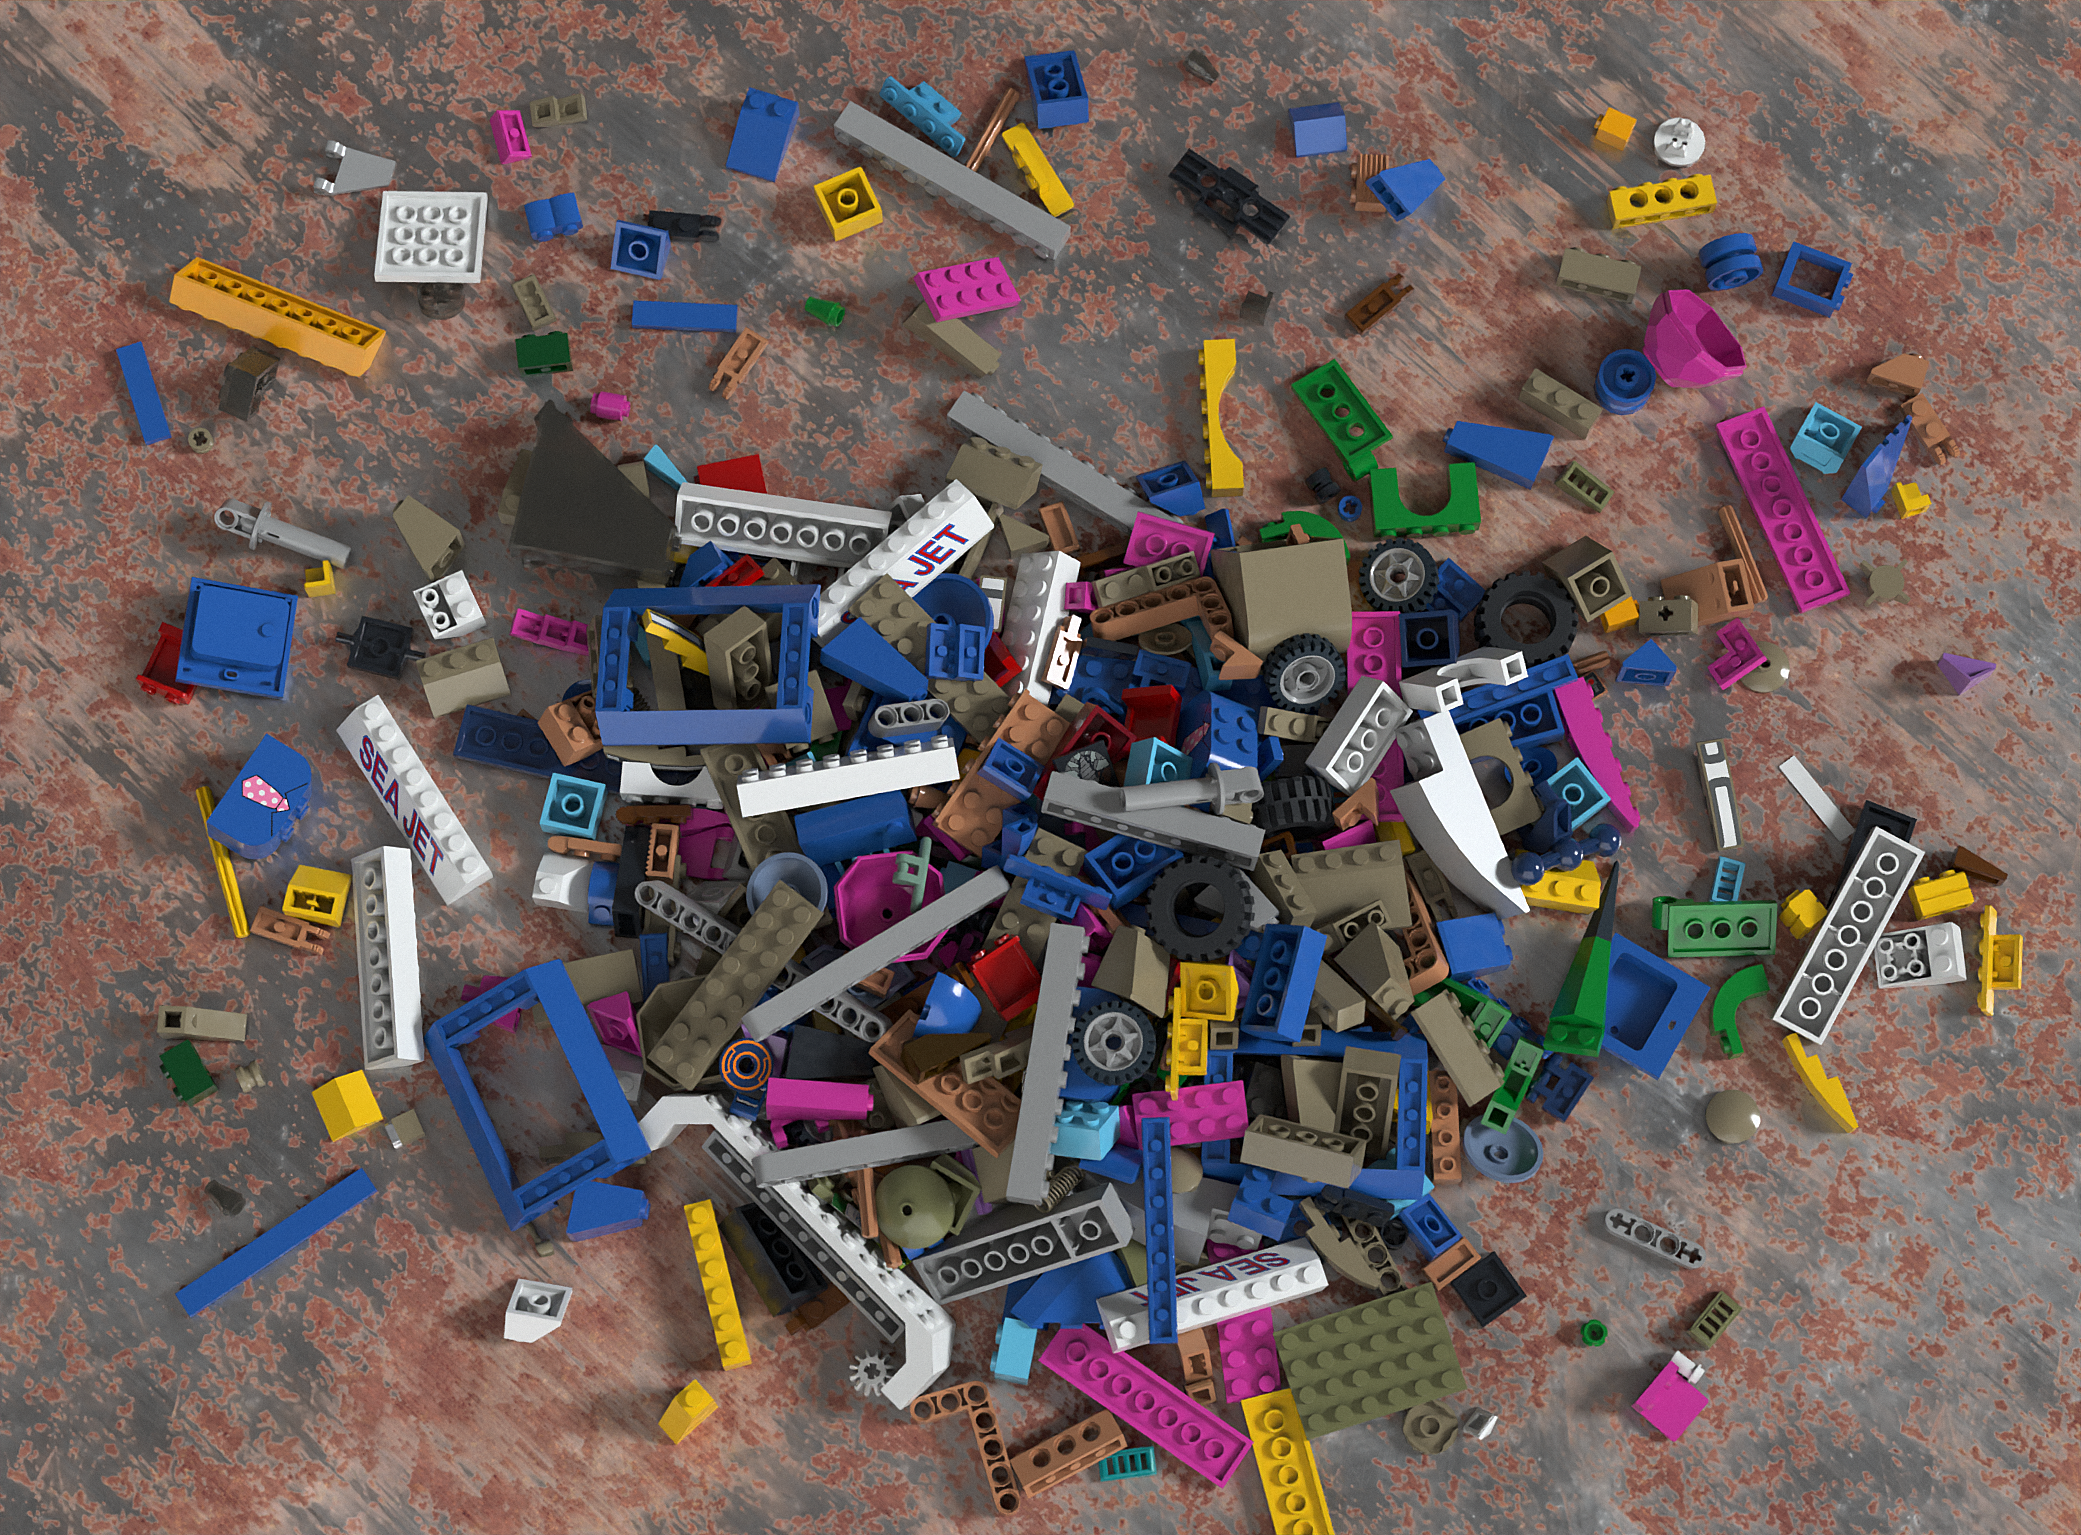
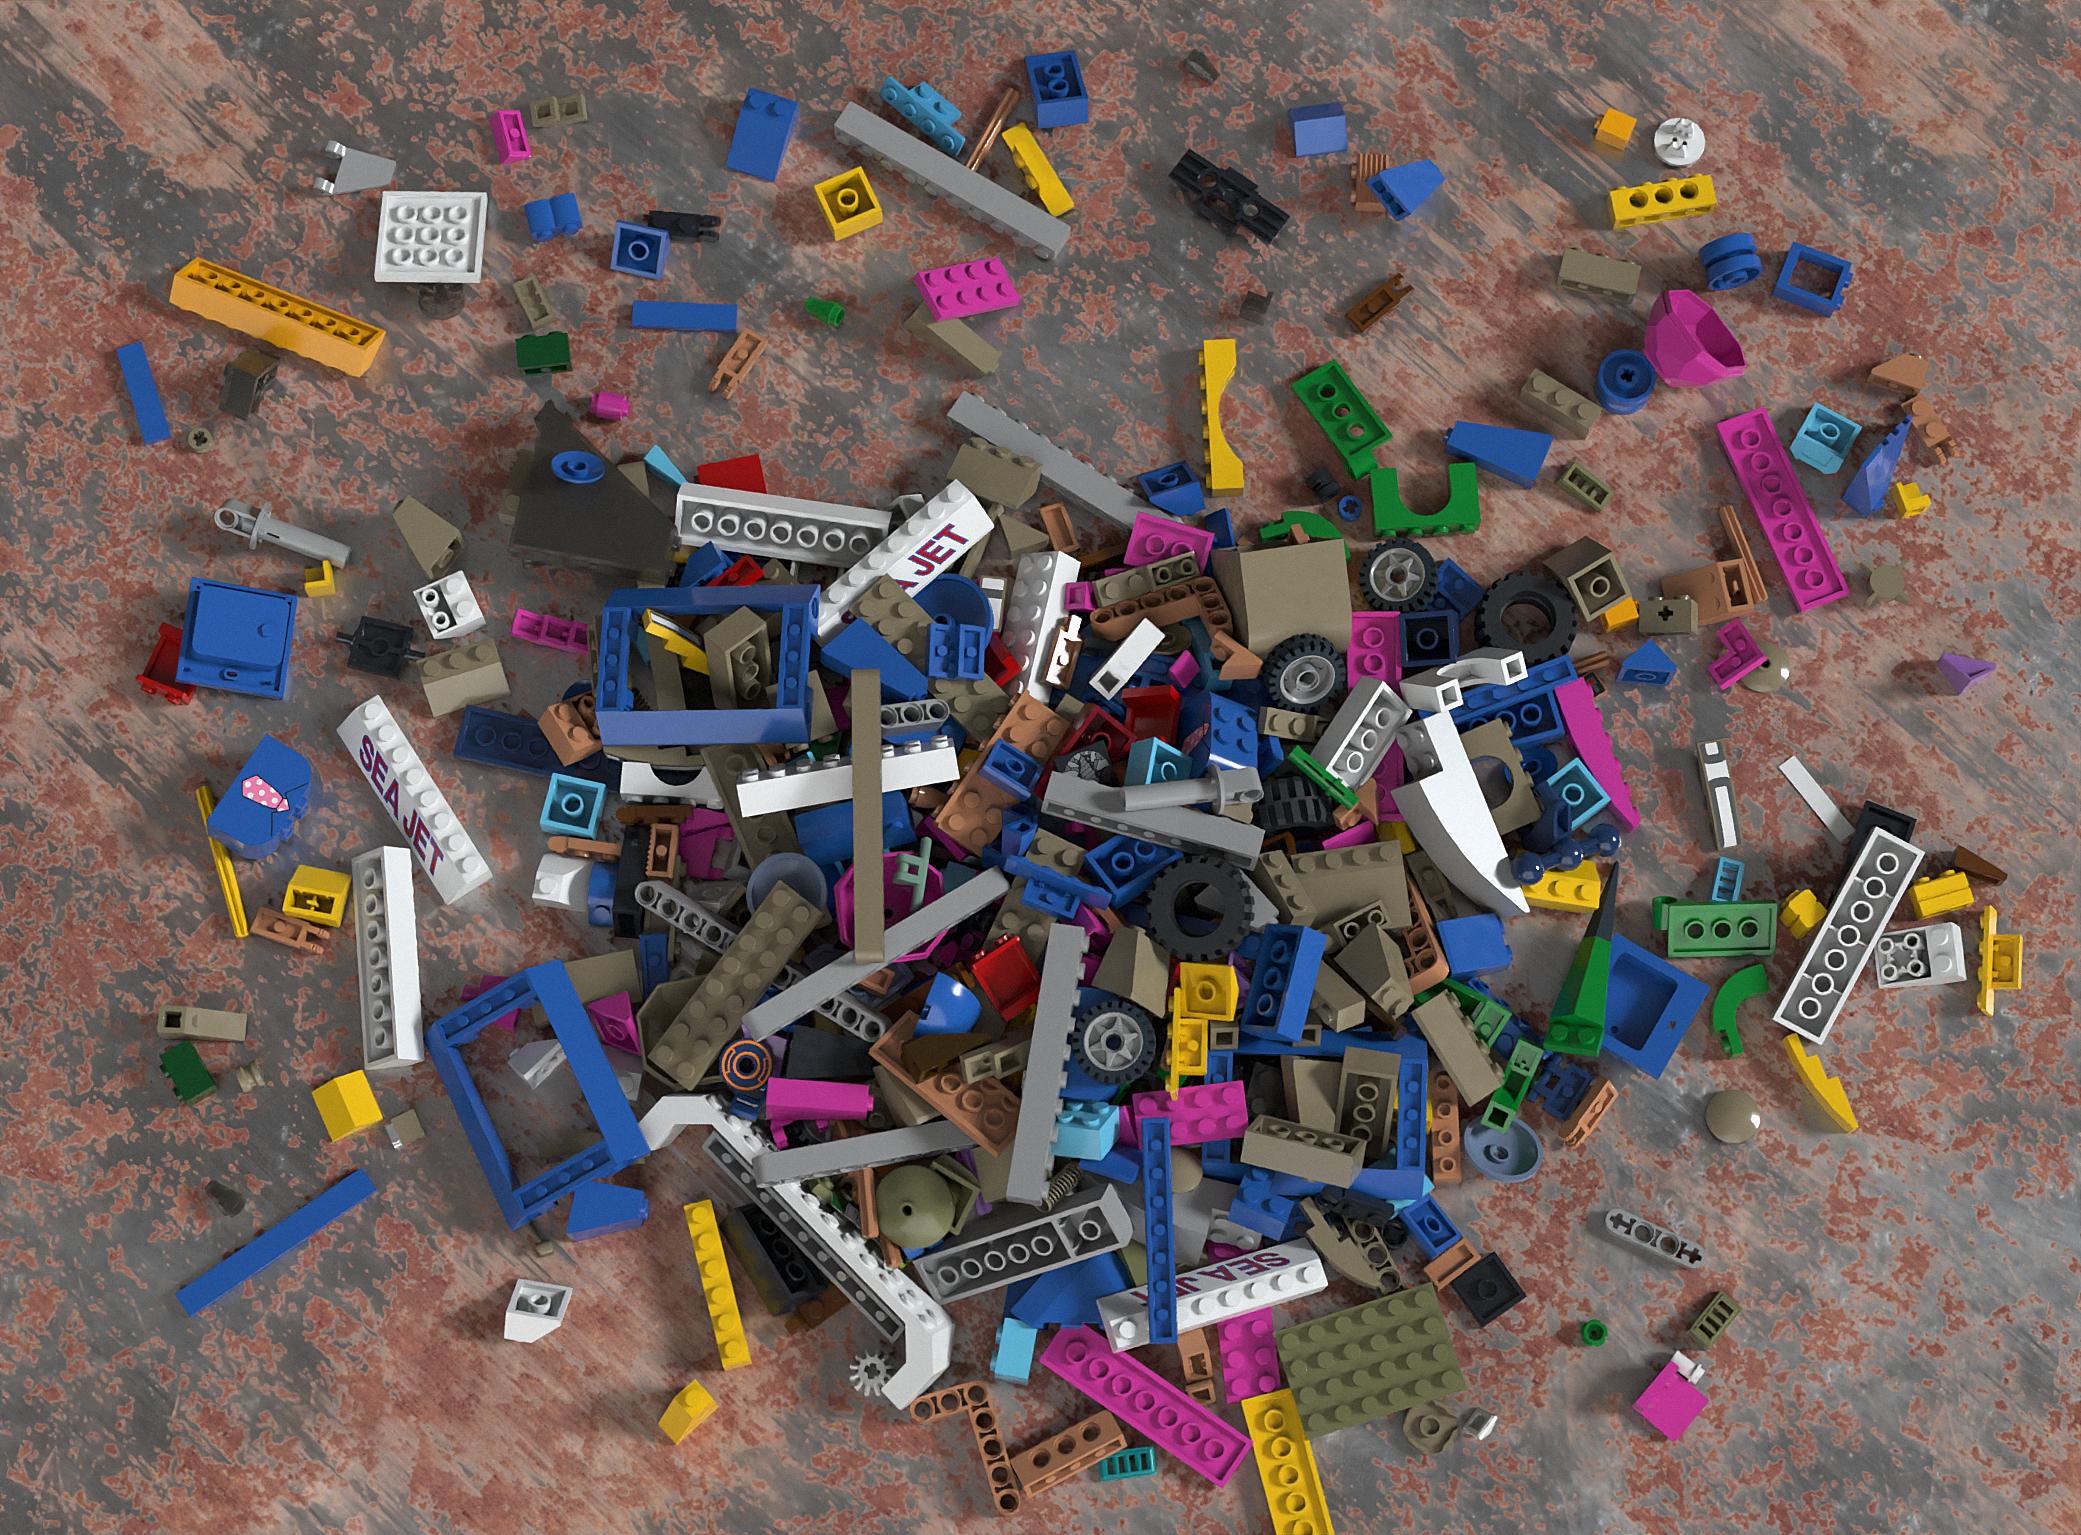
(536, 1060): none -> white slope
(577, 466): none -> blue dish
(867, 816): none -> dark tan beam
(1126, 659): none -> white slope
(1184, 669): none -> dark pink slope
(1348, 798): none -> green pin
(1588, 1113): none -> nougat hinge

